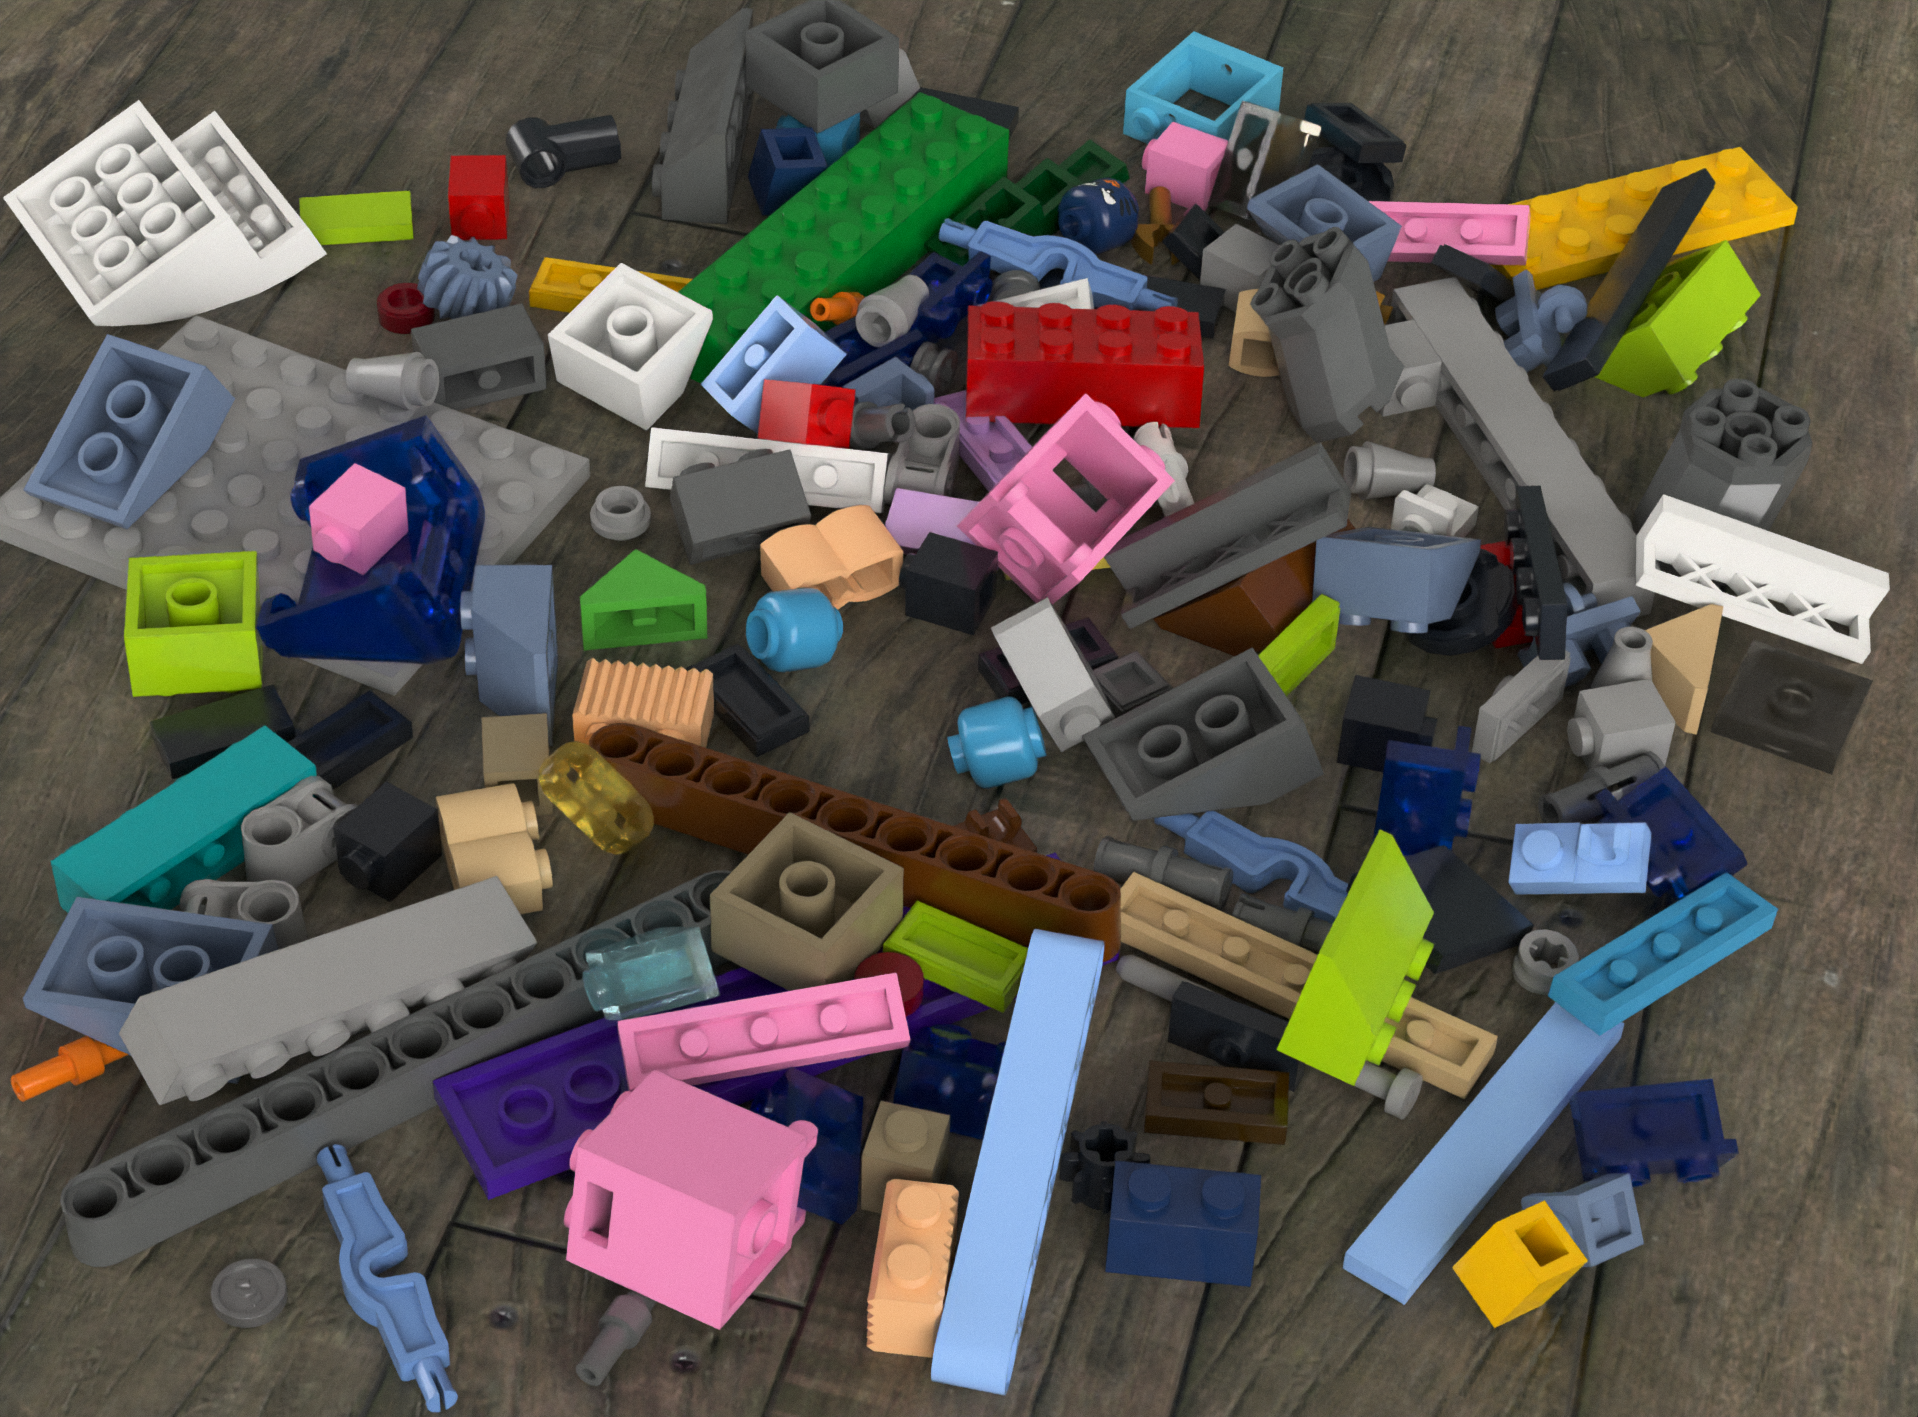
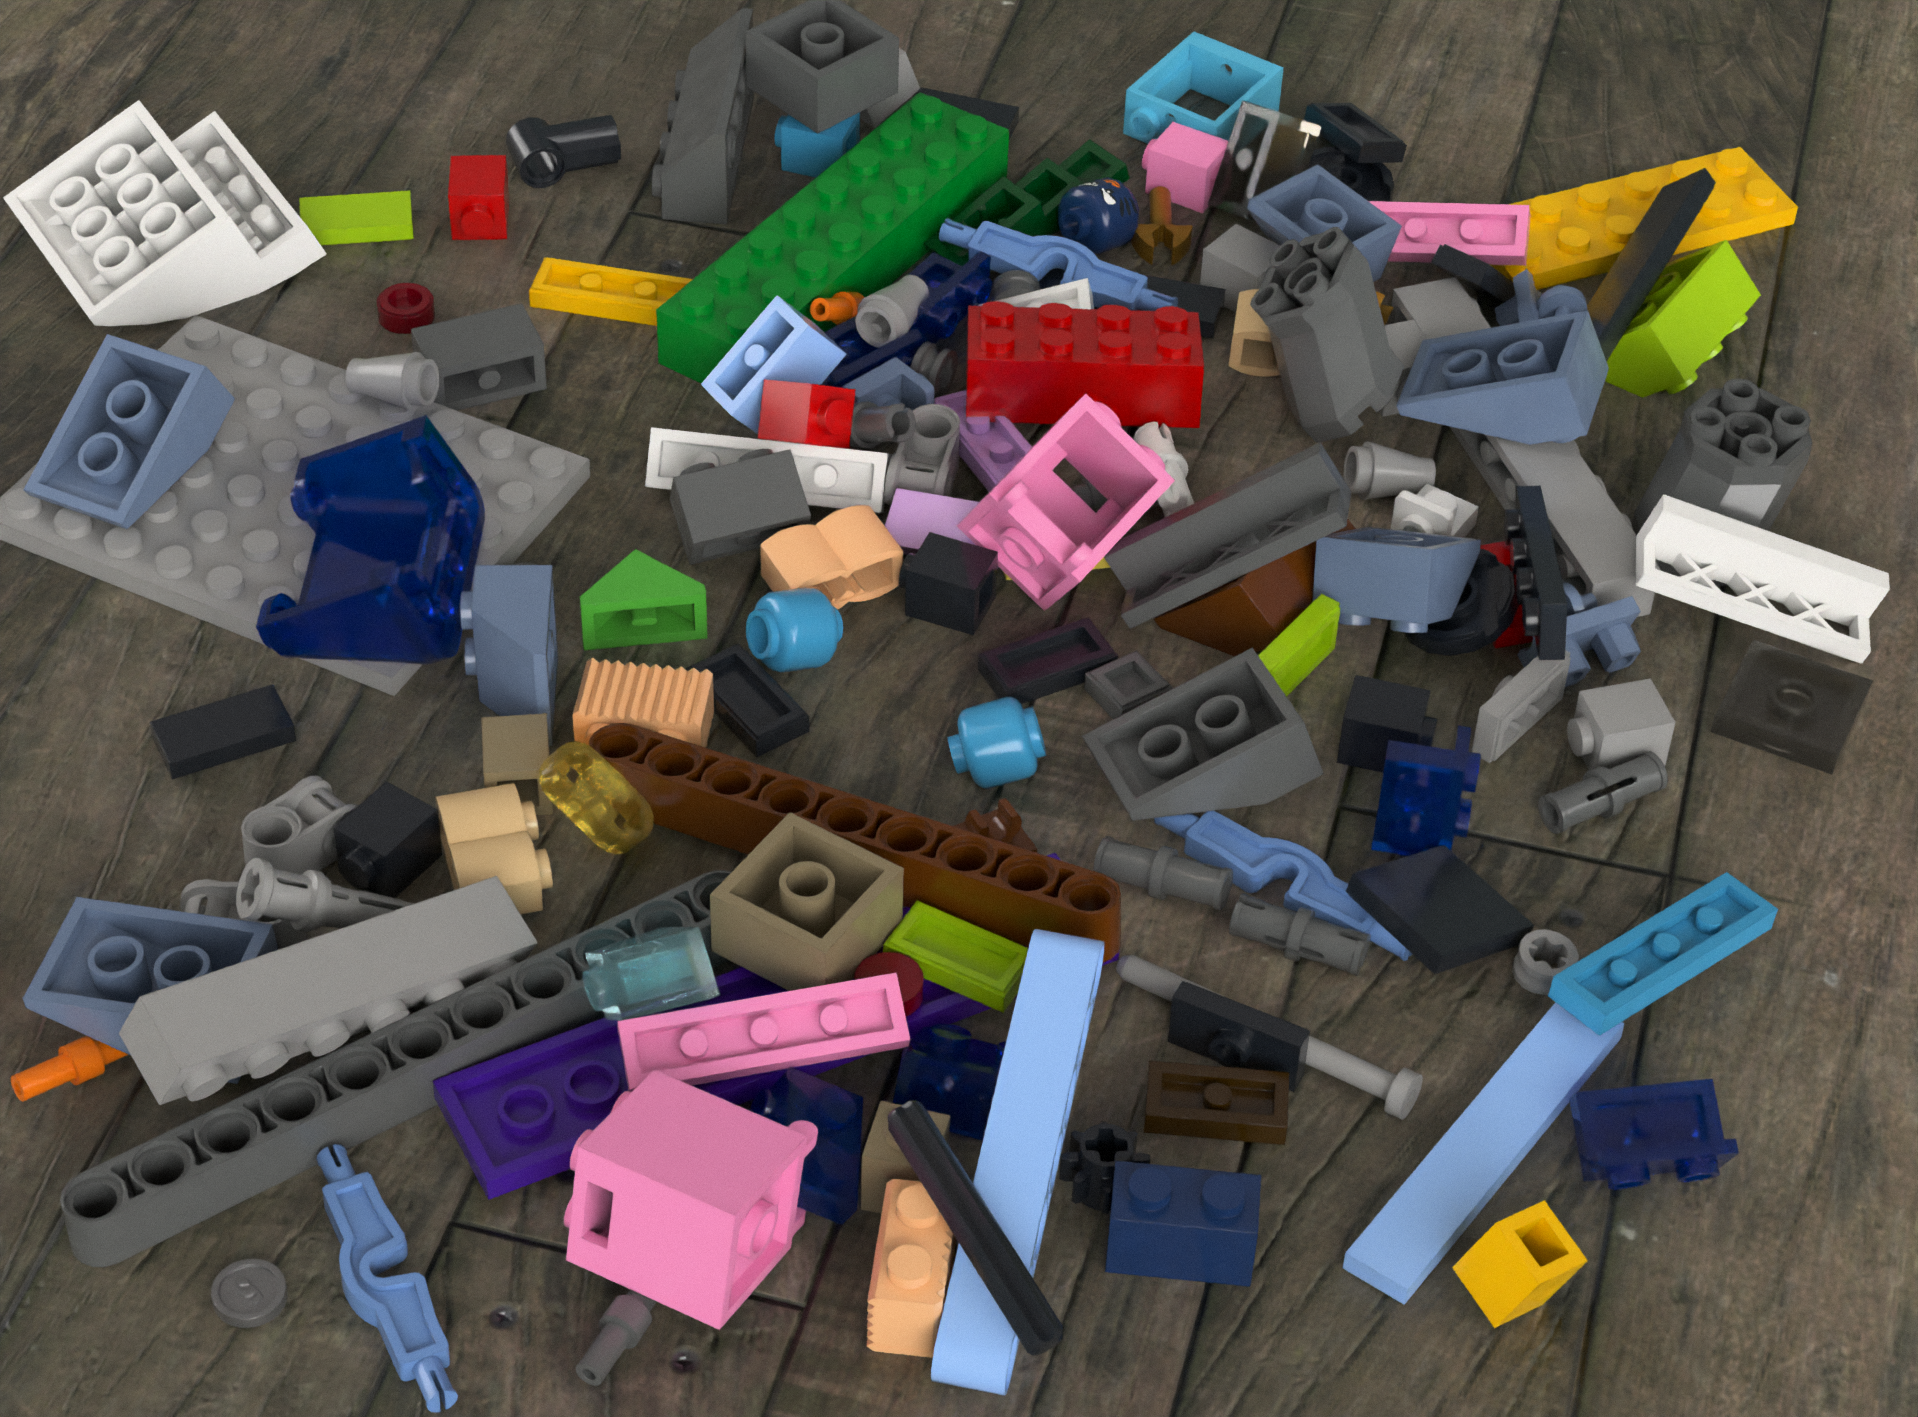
(182, 831): teal brick -> none
(193, 624): lime slope -> none
(305, 899): none -> light grey pin
(353, 738): black tile -> none
(358, 519): bright pink brick -> none
(465, 278): sand blue gear -> none
(620, 513): light grey plate -> none
(630, 345): white slope -> none
(784, 165): dark blue brick -> none
(975, 1228): none -> black axle
(1053, 673): light grey slope -> none
(1190, 236): black tile -> none
(1274, 974): tan plate -> none
(1363, 969): lime slope -> none
(1511, 380): none -> sand blue slope
(1580, 858): light blue plate -> none
(1597, 1216): sand blue bracket -> none
(1627, 659): light grey cone -> none
(1683, 662): tan slope -> none
(1685, 840): clear blue bracket -> none

